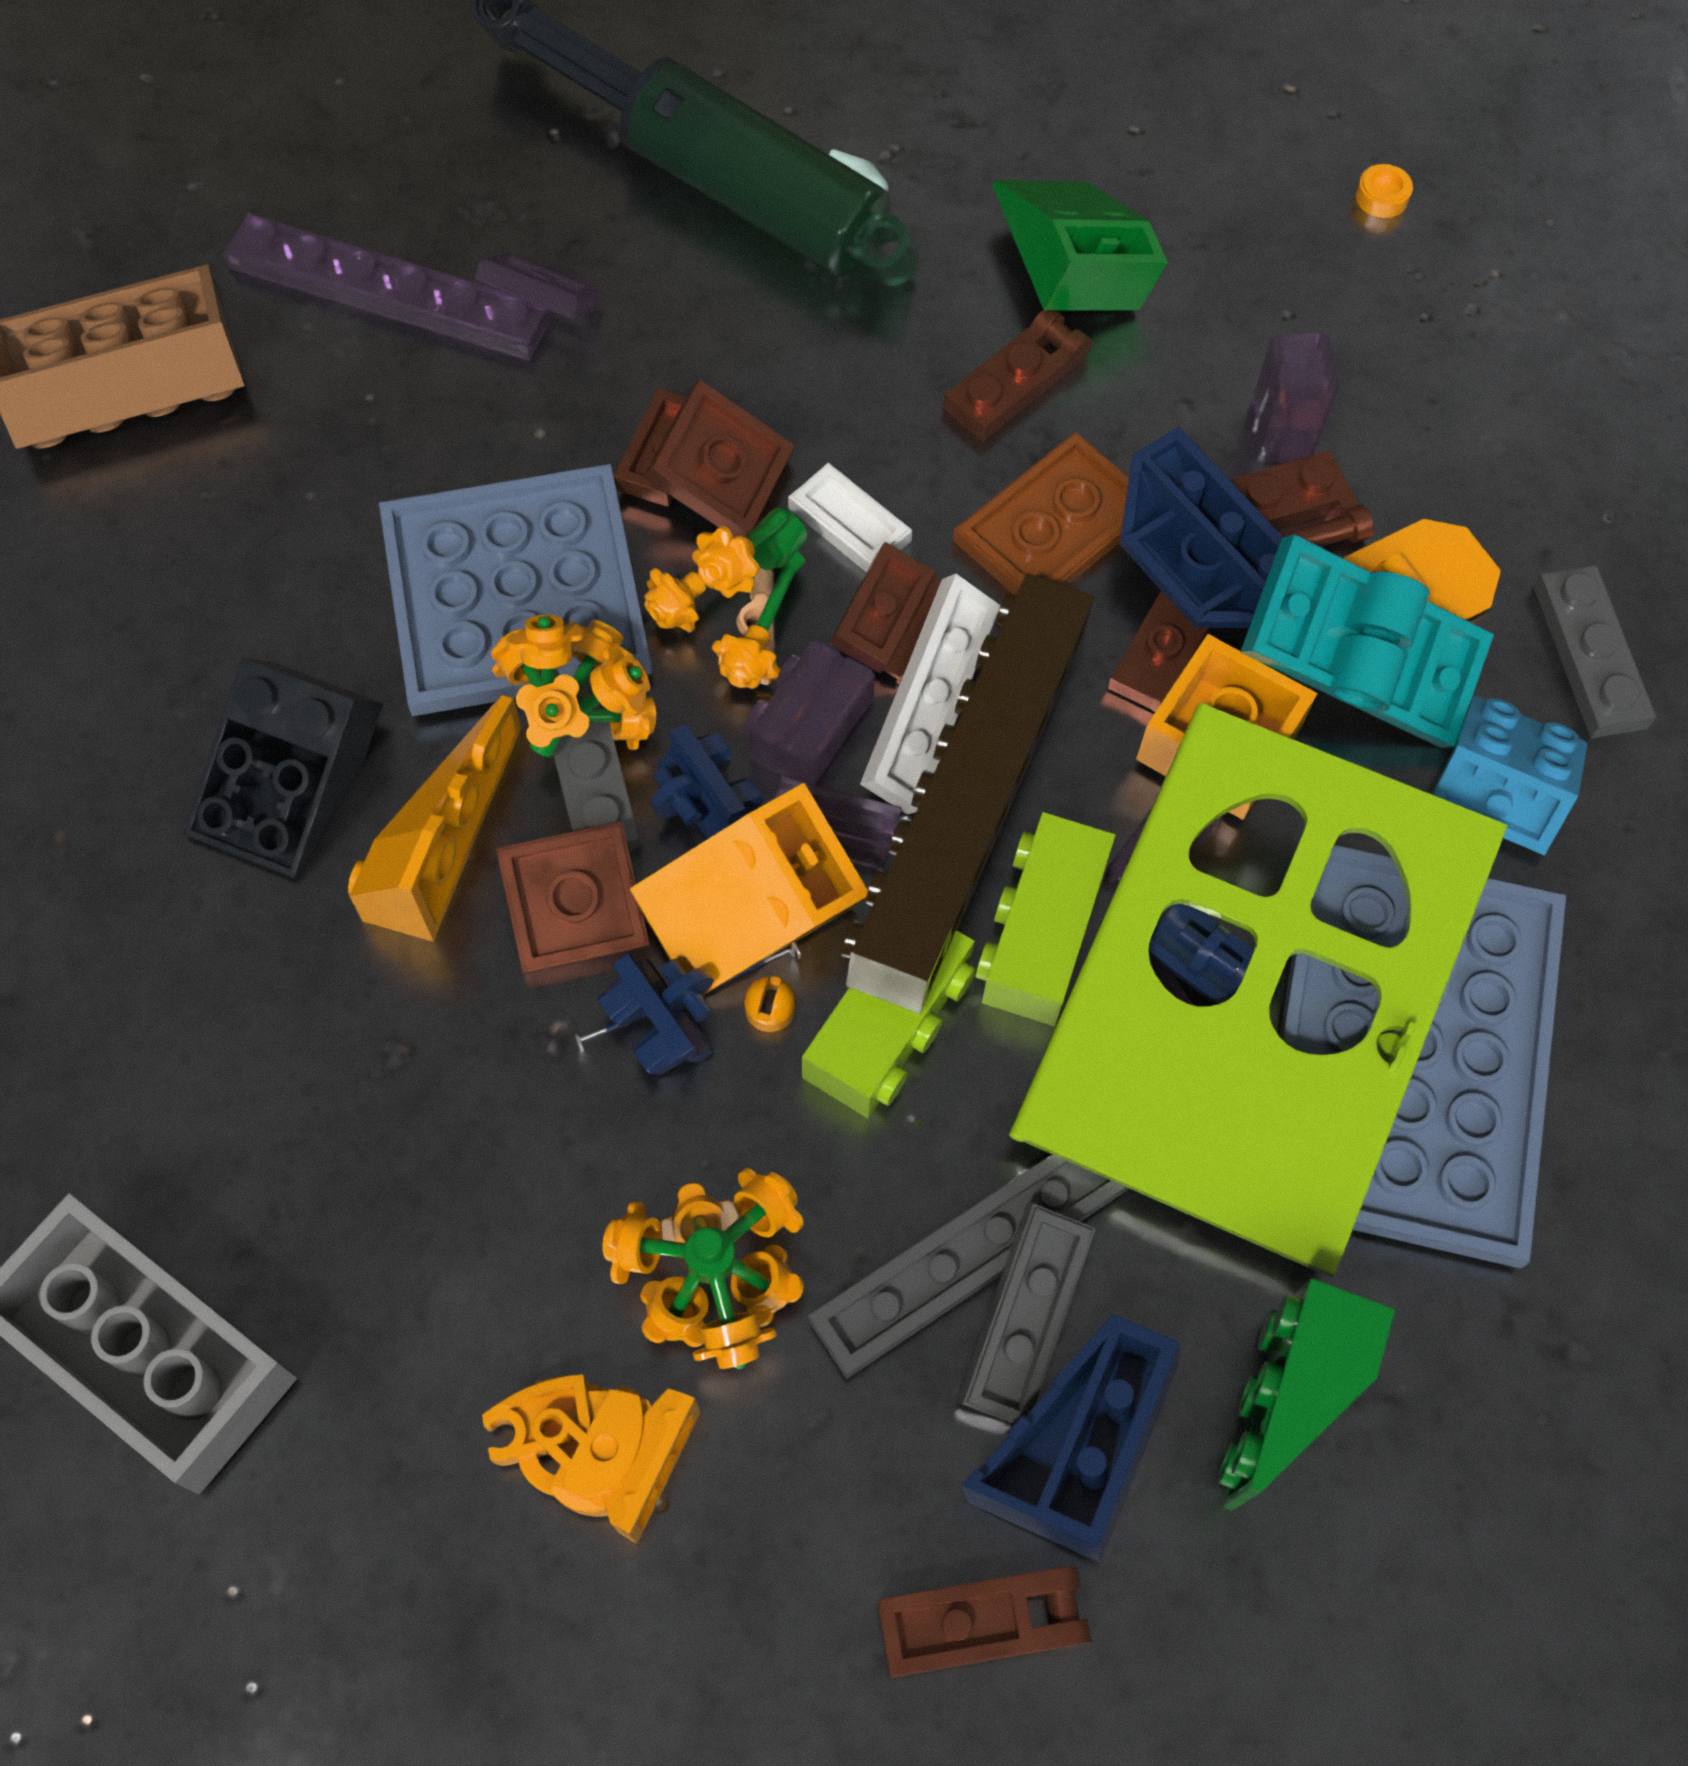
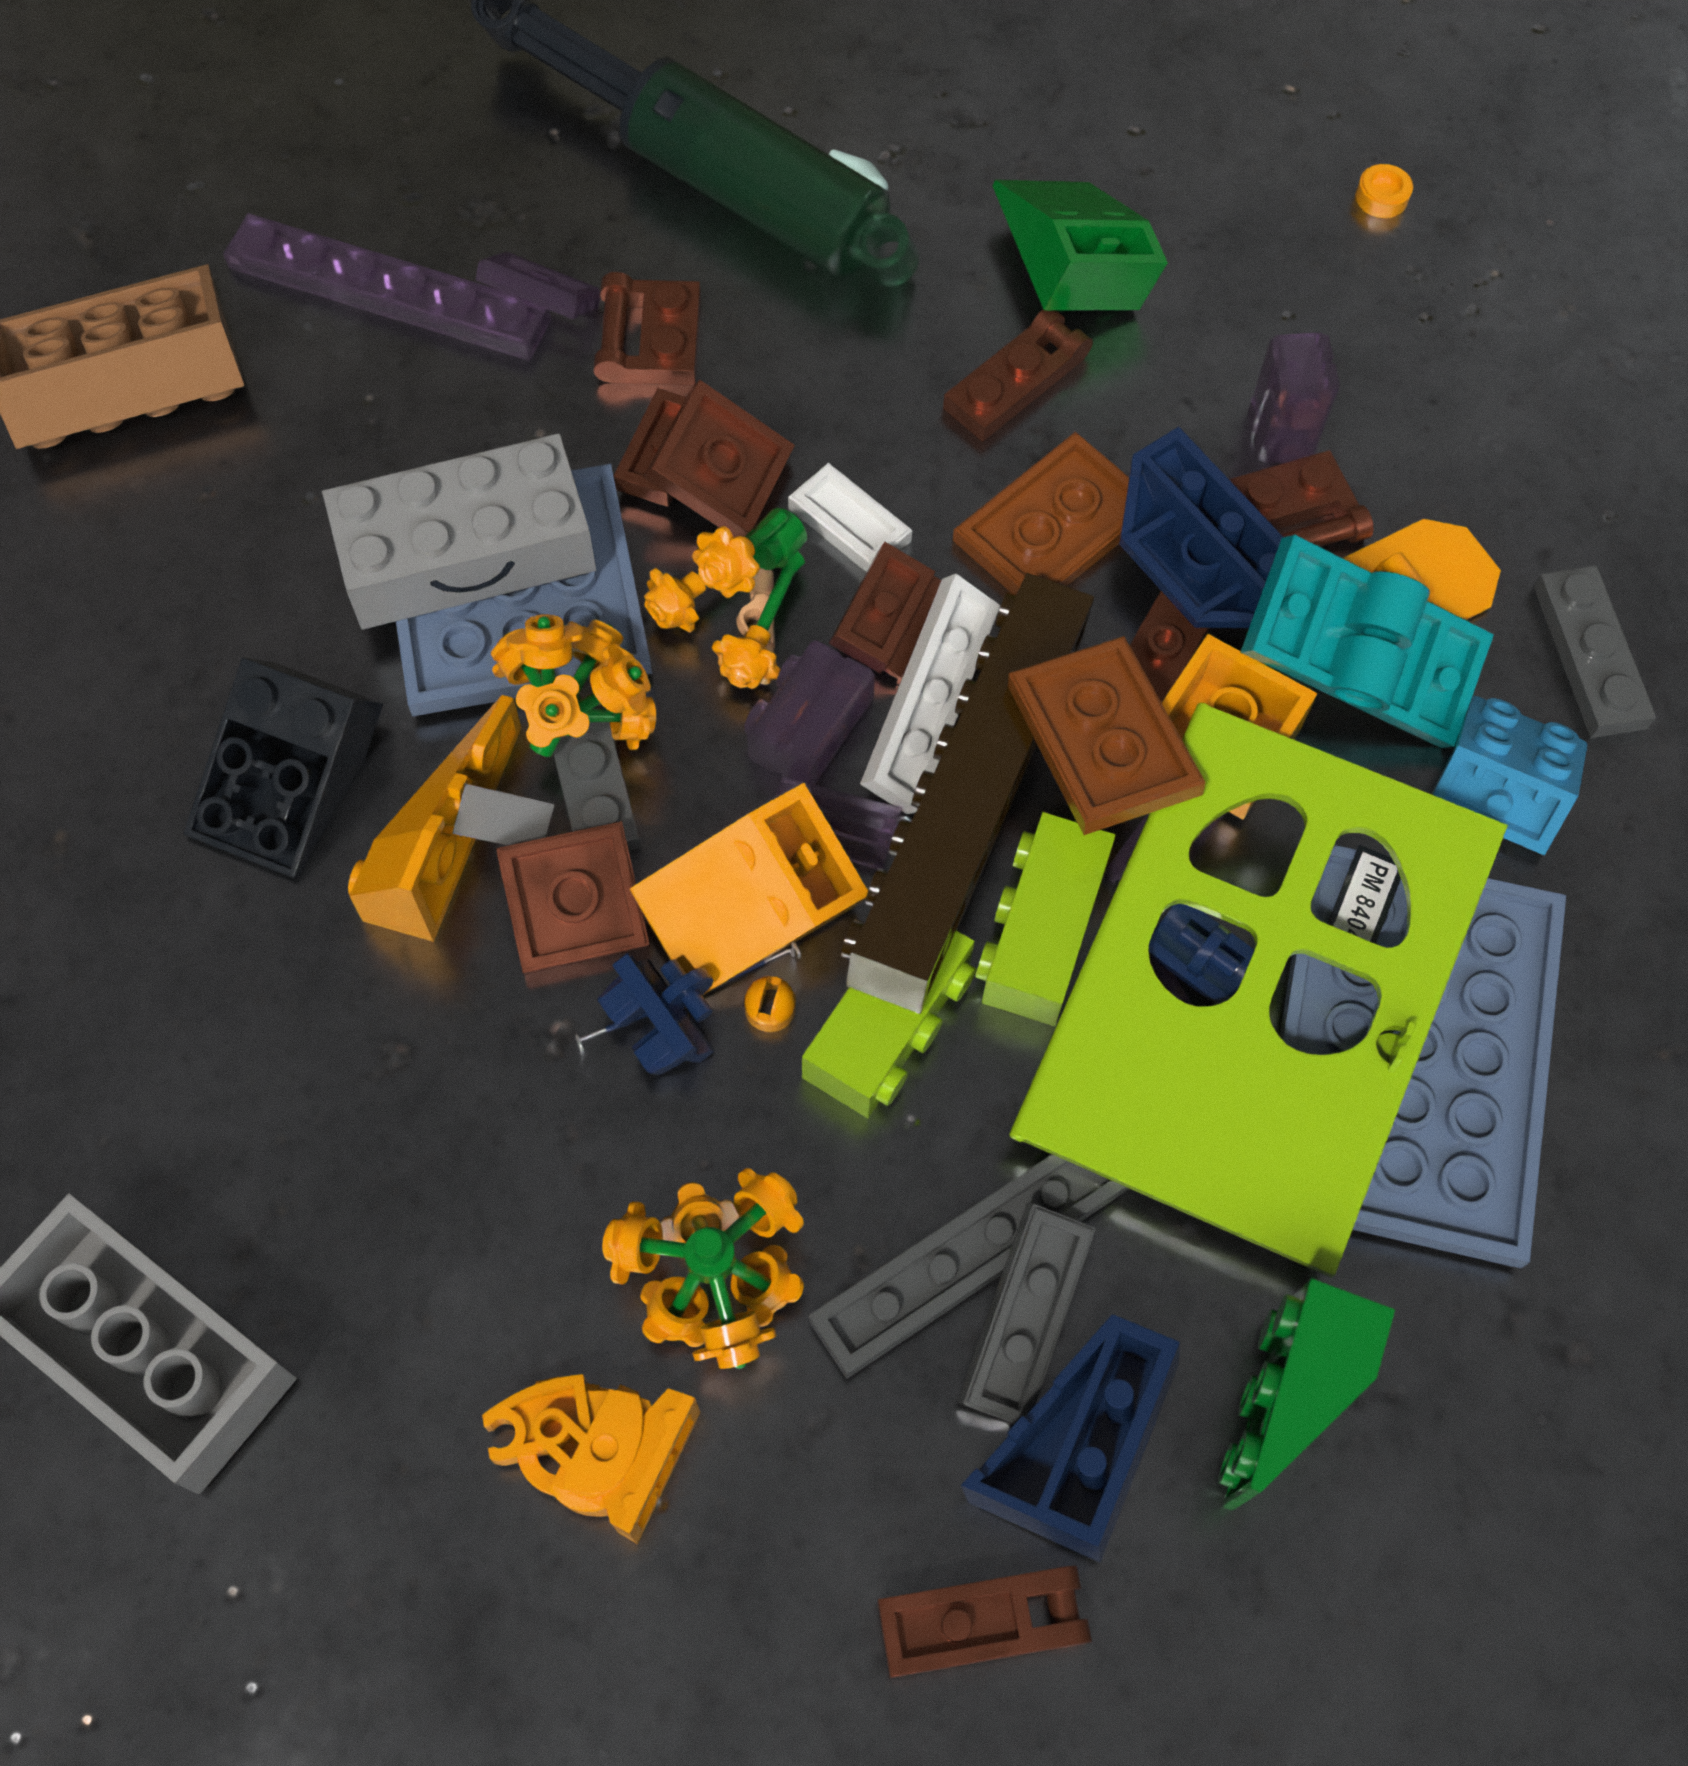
(459, 531): none -> light grey brick
(501, 816): none -> light grey sticker
(667, 331): none -> copper plate
(696, 788): dark blue hips -> none
(1105, 735): none -> dark orange tile
(1366, 894): none -> sticker

